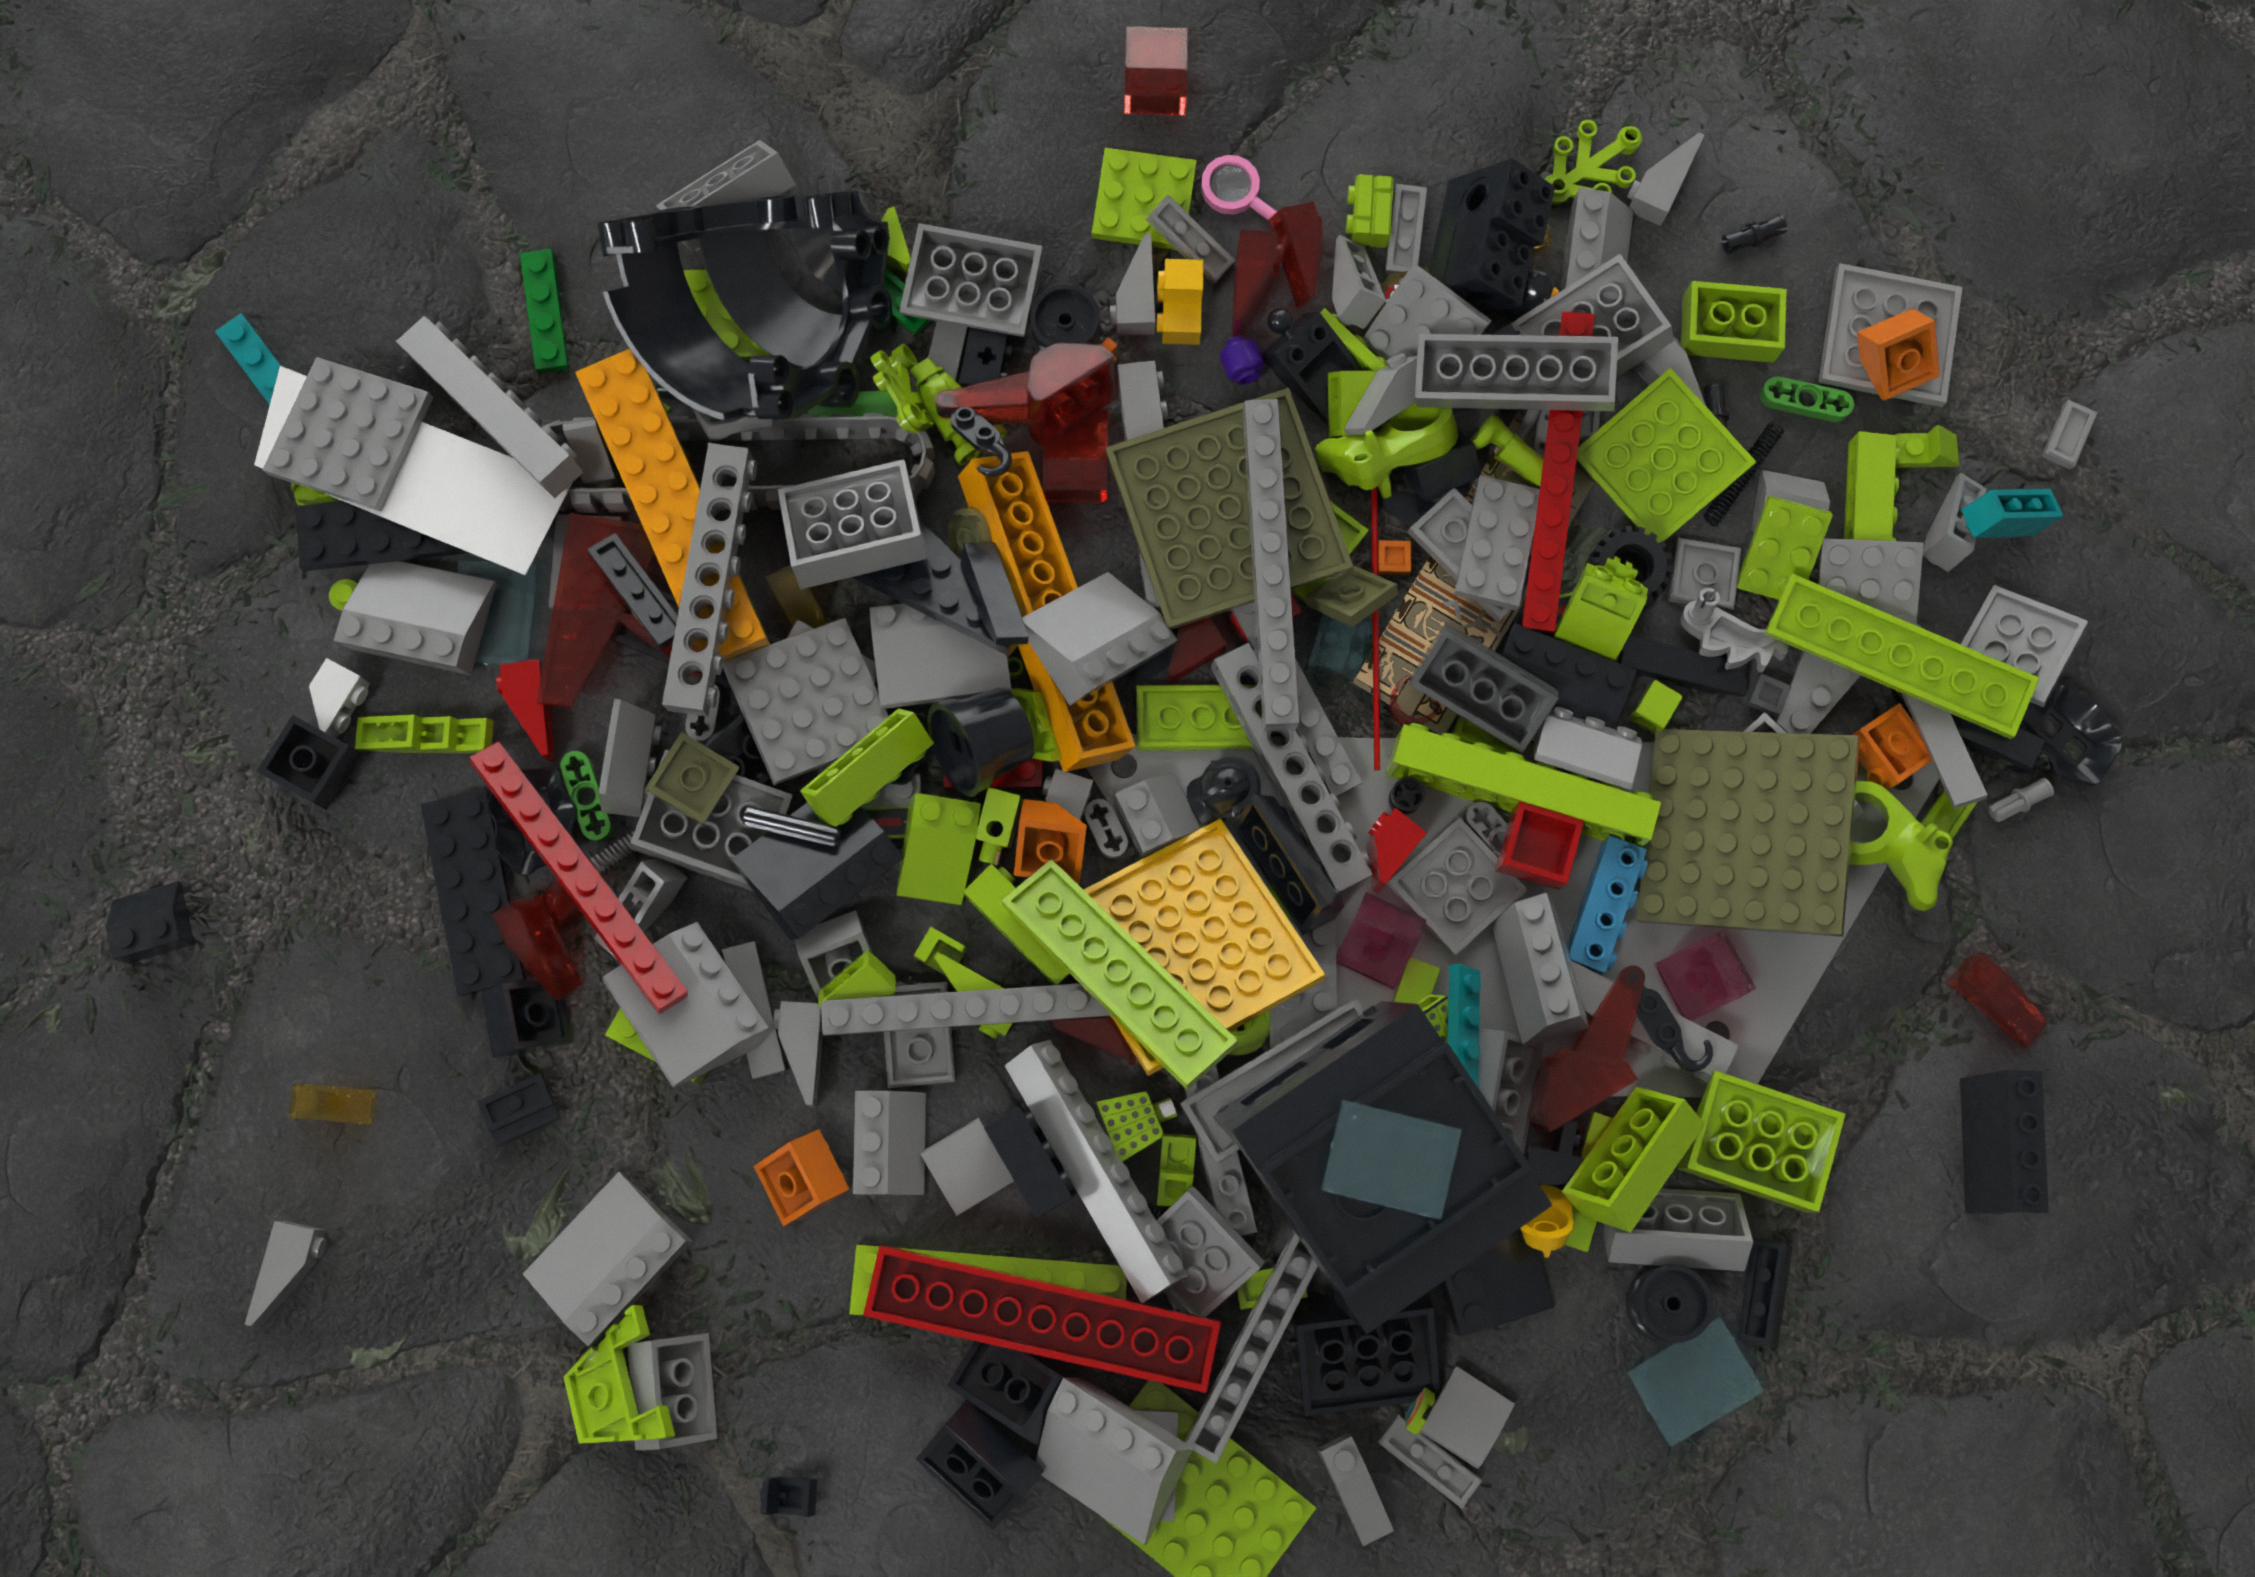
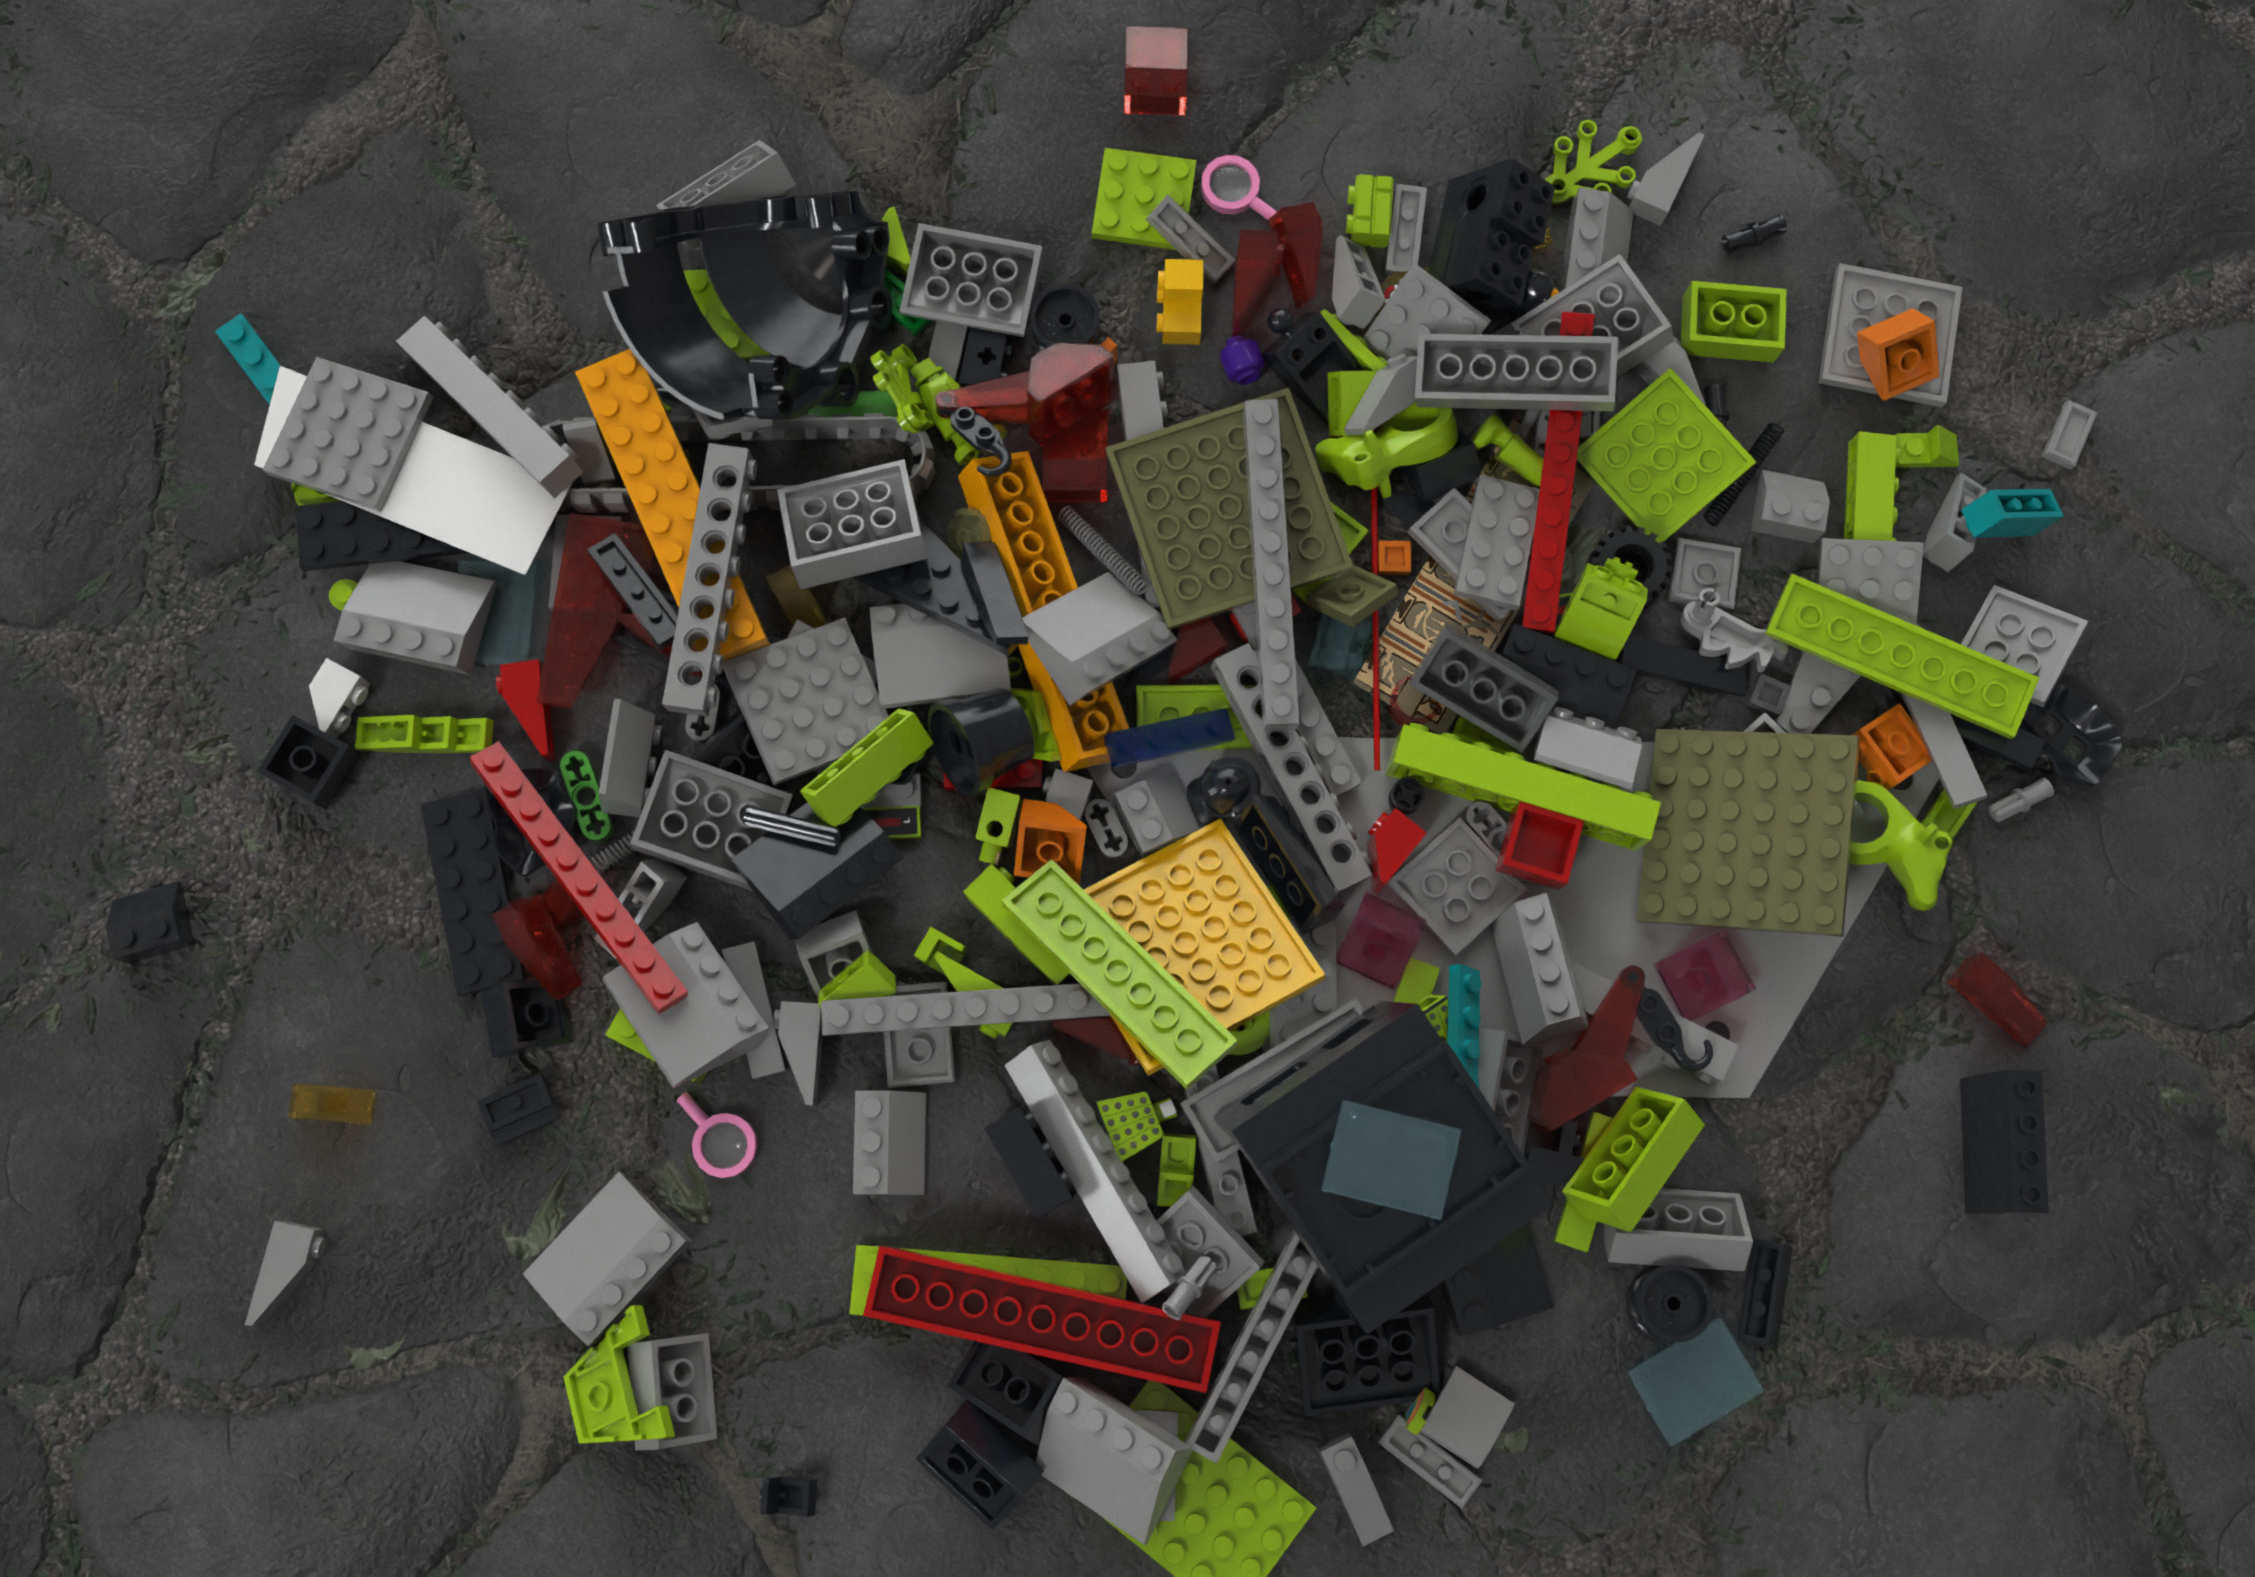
(544, 311): green plate -> none
(692, 778): olive plate -> none
(722, 1143): none -> piece
(801, 1177): orange slope -> none
(937, 848): lime slope -> none
(967, 1166): light grey slope -> none
(1100, 555): none -> light grey piece
(1135, 297): light grey slope -> none
(1169, 737): none -> clear blue plate
(1189, 1287): none -> light grey axle
(1552, 1227): yellow piece -> none
(1605, 904): dark azure brick -> none
(1655, 707): lime panel -> none
(1764, 1142): lime slope -> none
(1782, 545): lime plate -> none
(1828, 411): bright green beam -> none

